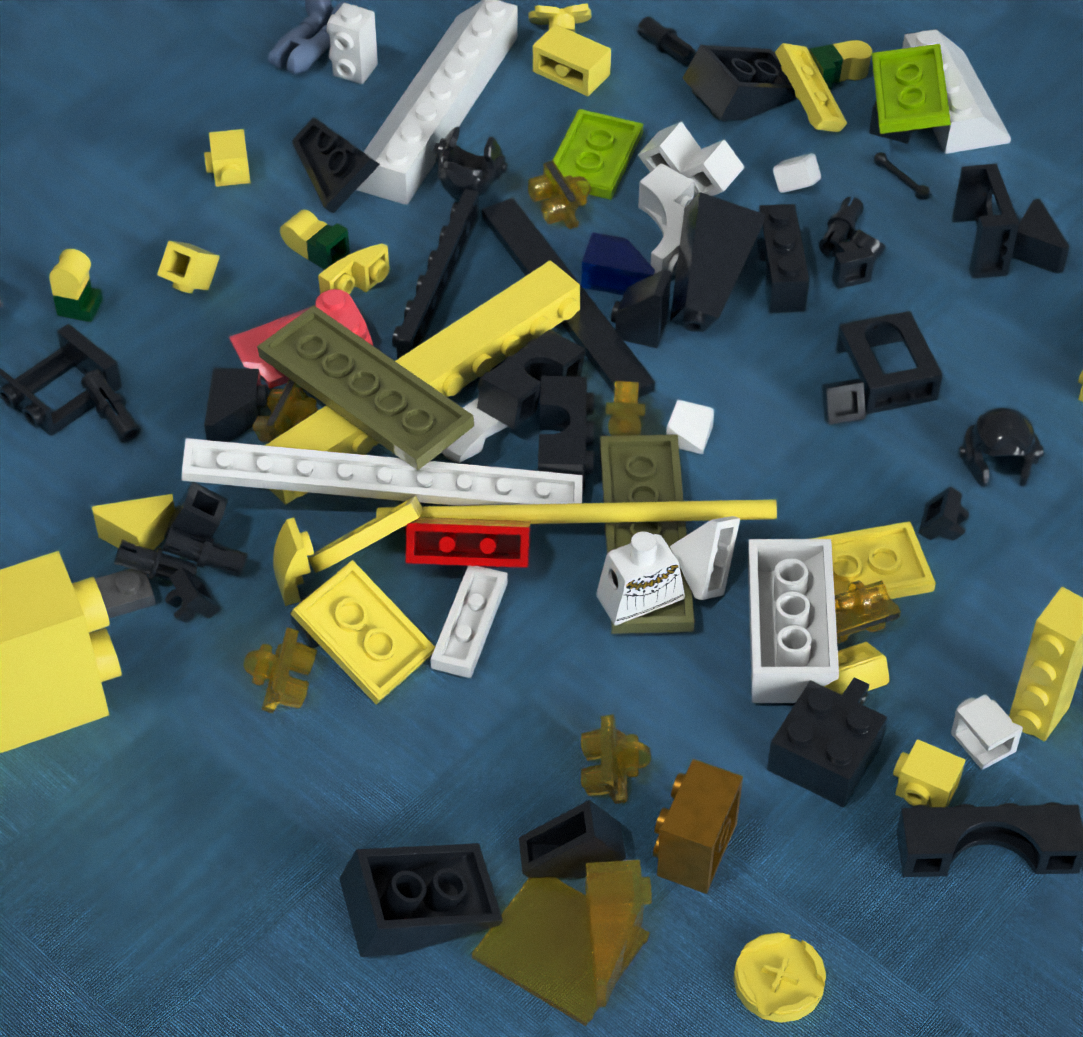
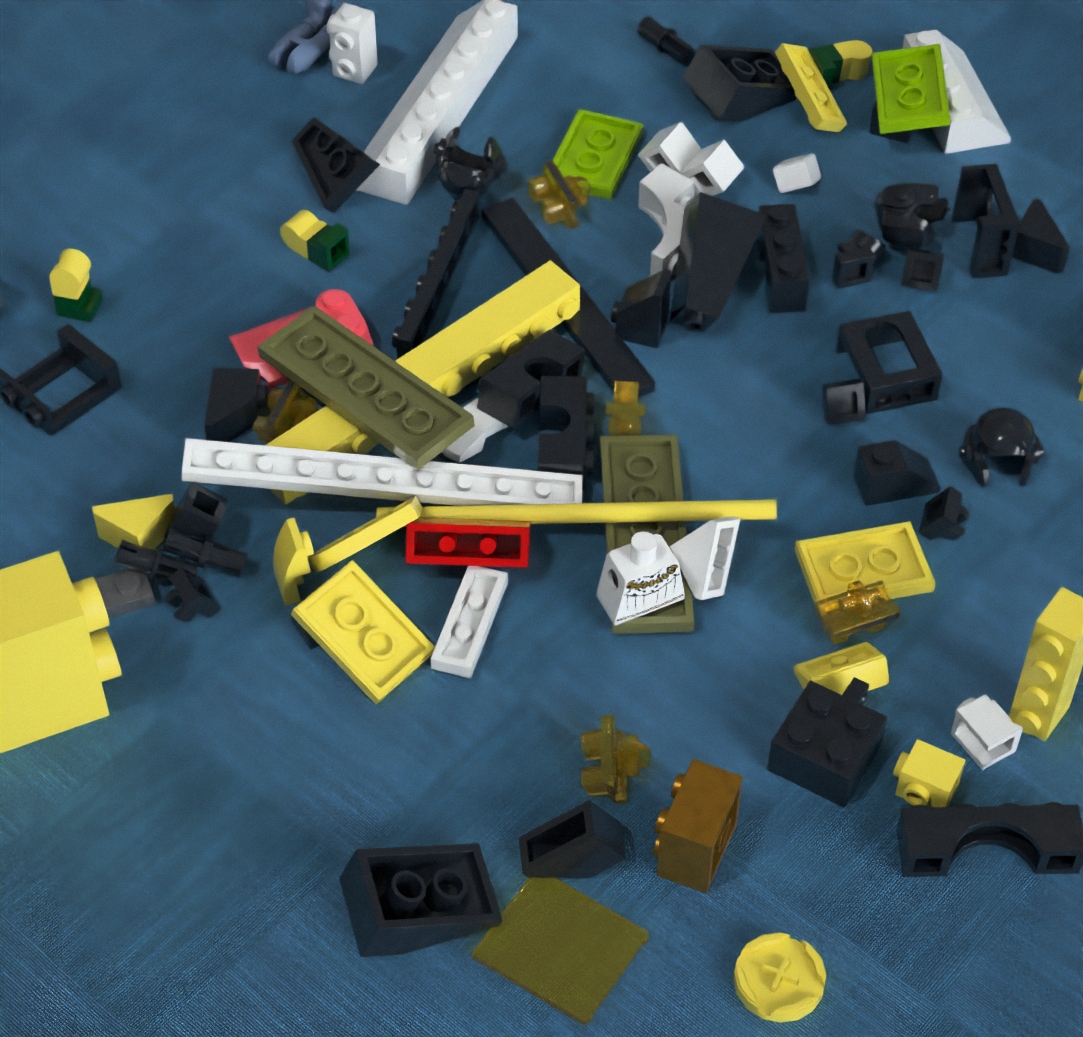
(123, 423): black pin -> none
(188, 266): light yellow brick -> none
(228, 158): light yellow brick -> none
(288, 656): clear yellow hips -> none
(359, 270): light yellow slope -> none
(563, 17): light yellow animal -> none
(571, 60): light yellow brick -> none
(612, 264): clear blue slope -> none
(615, 915): clear yellow slope -> none
(692, 424): white slope -> none
(791, 617): white slope -> none
(841, 225): black pin -> none
(892, 473): none -> black slope
(907, 214): none -> black helmet
(922, 191): black hinge -> none
(922, 269): none -> black tile

